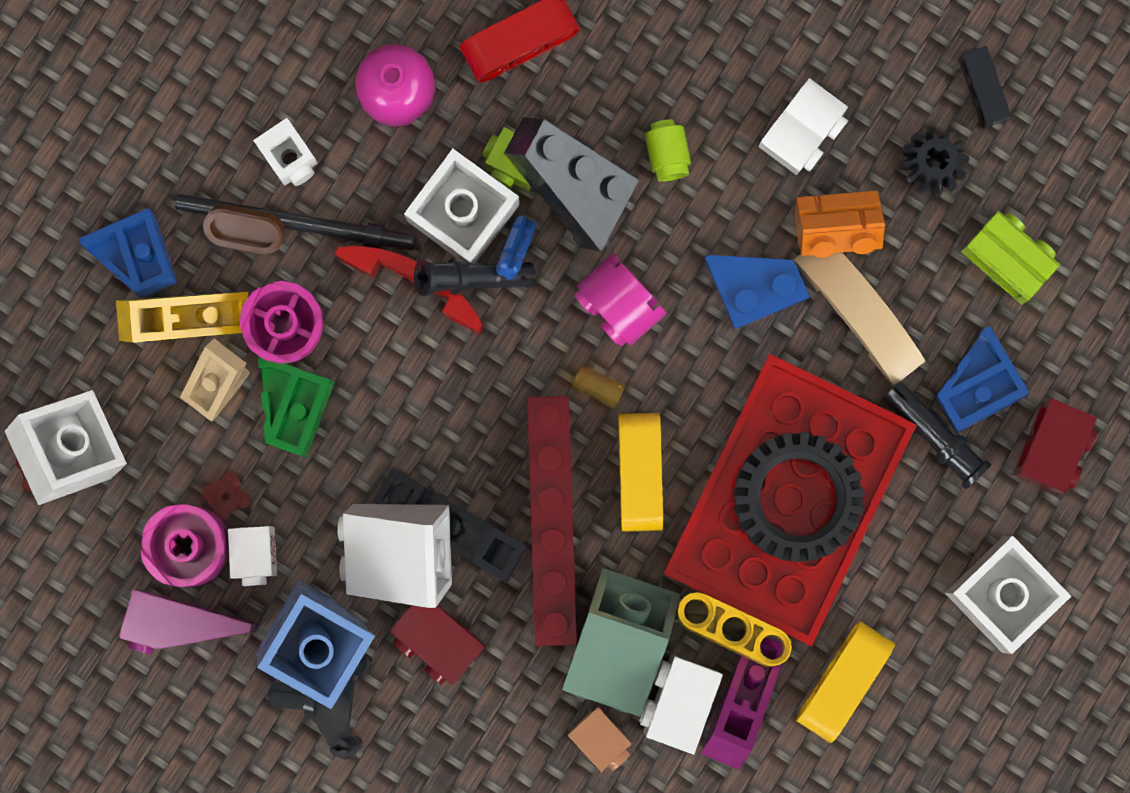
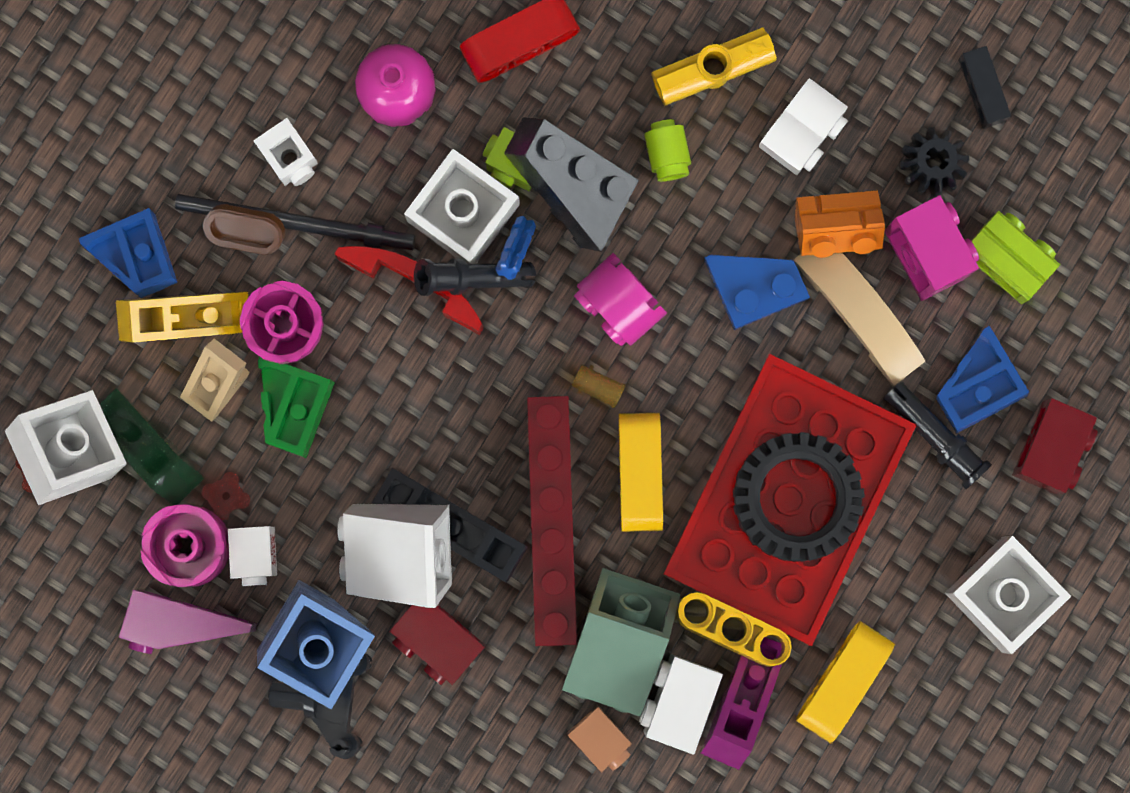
(149, 450): none -> clear green slope
(737, 56): none -> yellow piece
(932, 247): none -> dark pink brick

